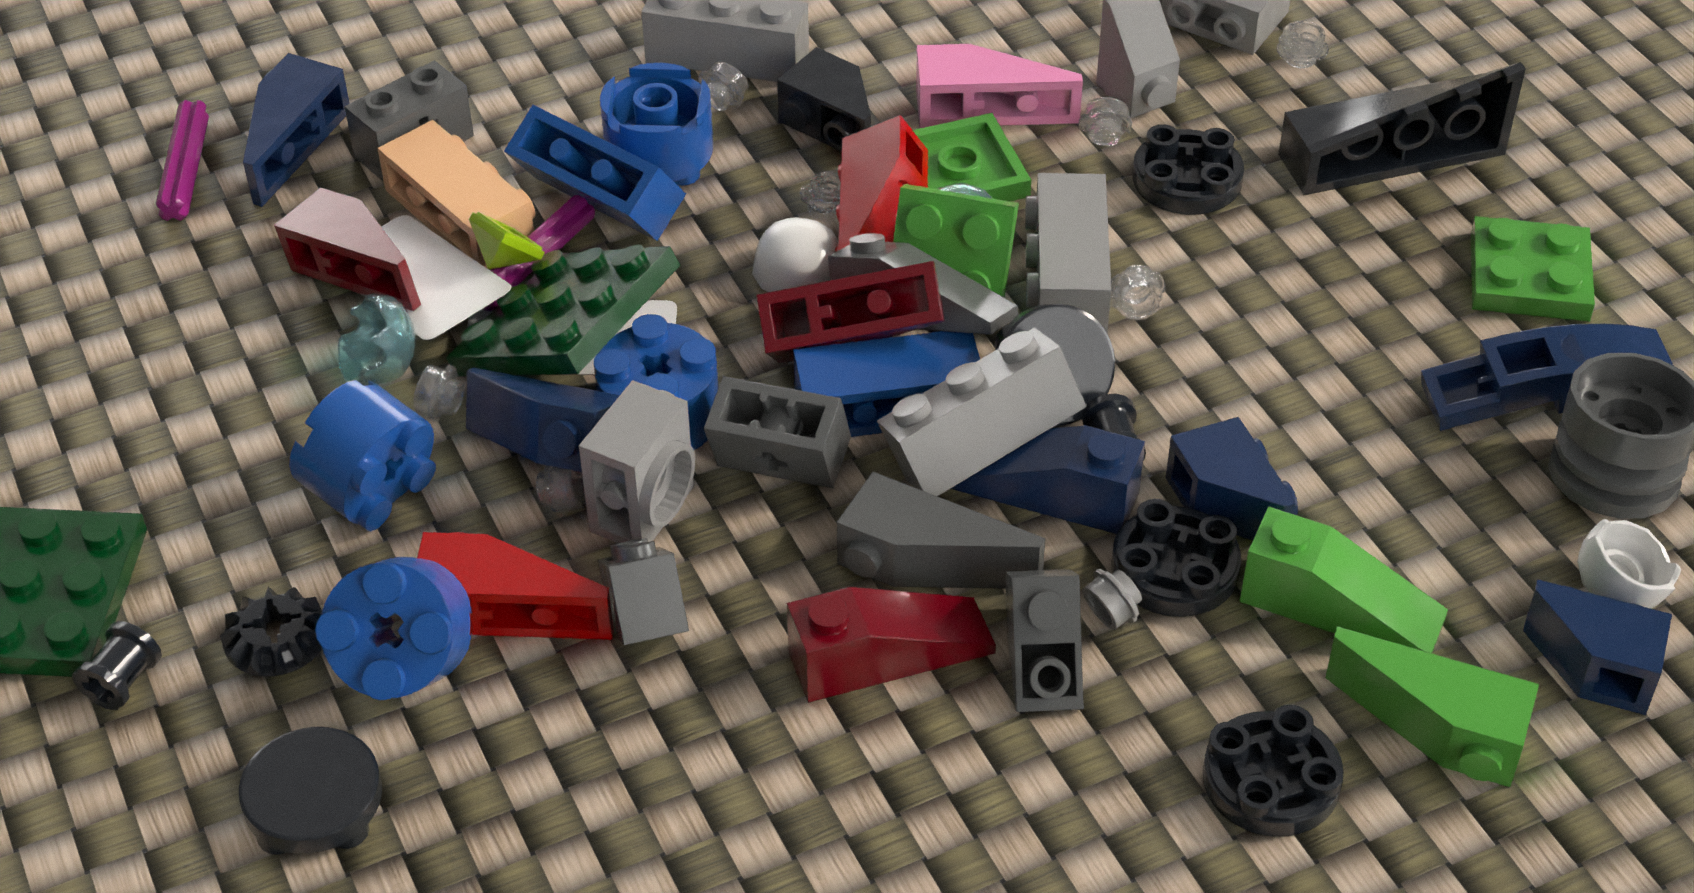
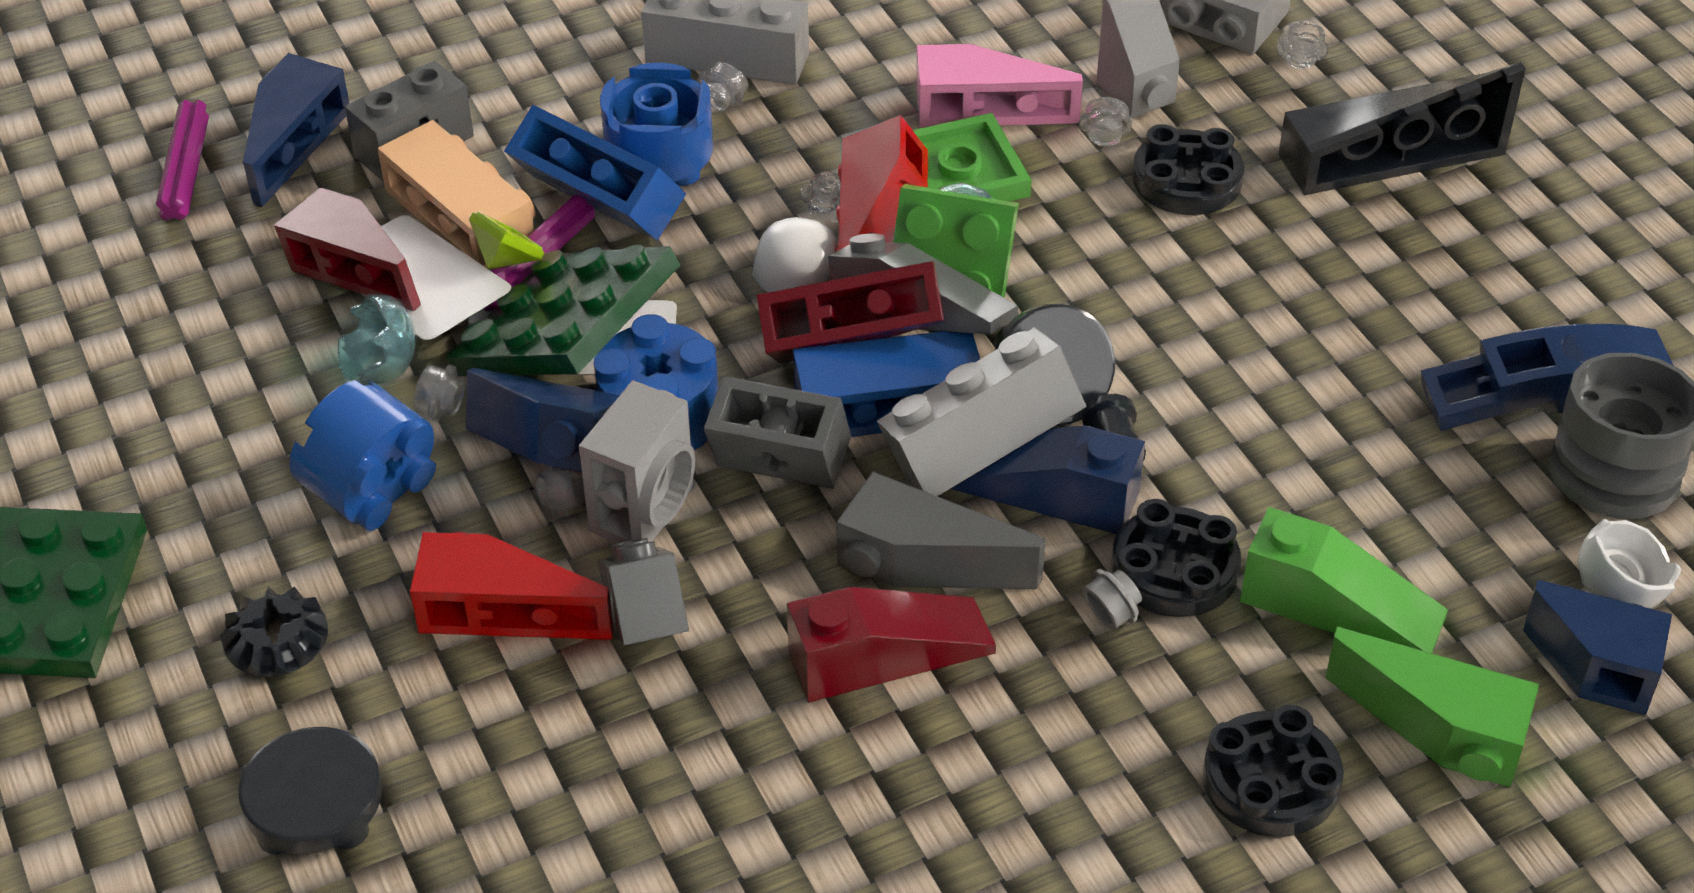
(117, 665): black bush -> none
(359, 622): blue brick -> none
(823, 98): black slope -> none
(1045, 639): dark grey slope -> none
(1069, 243): light grey brick -> none
(1141, 302): clear plate -> none
(1227, 475): dark blue slope -> none
(1532, 268): bright green plate -> none

